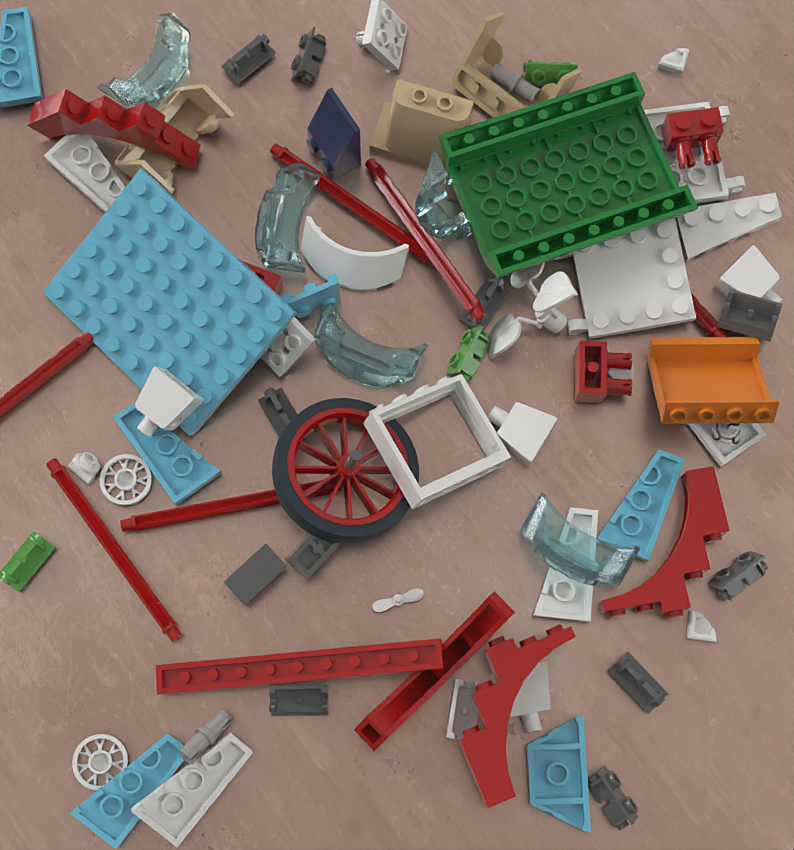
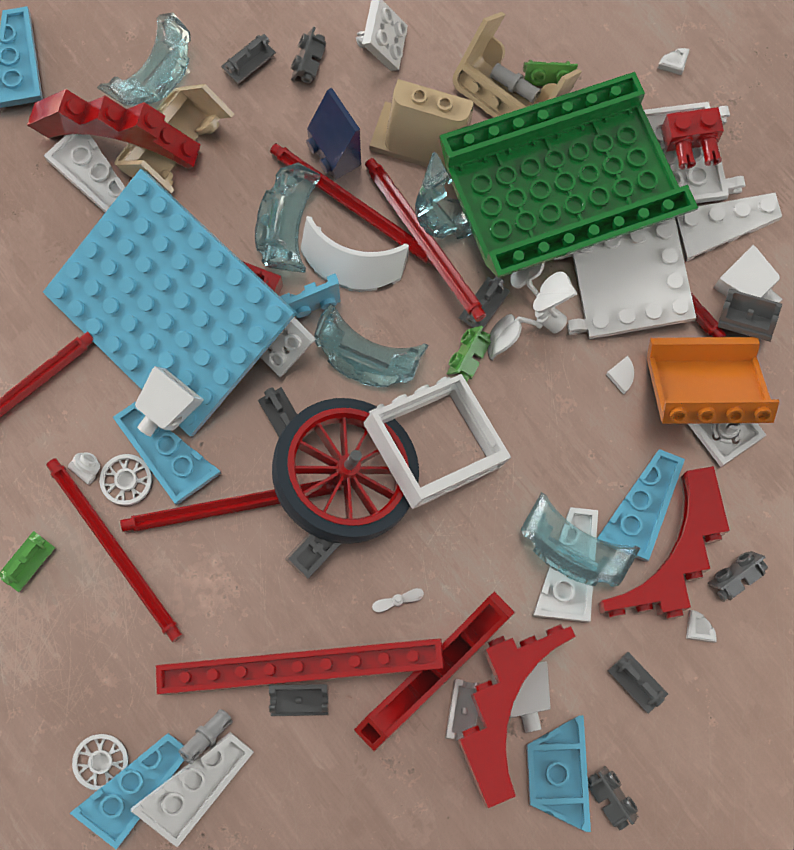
(255, 574): dark grey hinge -> none
(522, 430): white torso -> none
(591, 372): red brick -> none

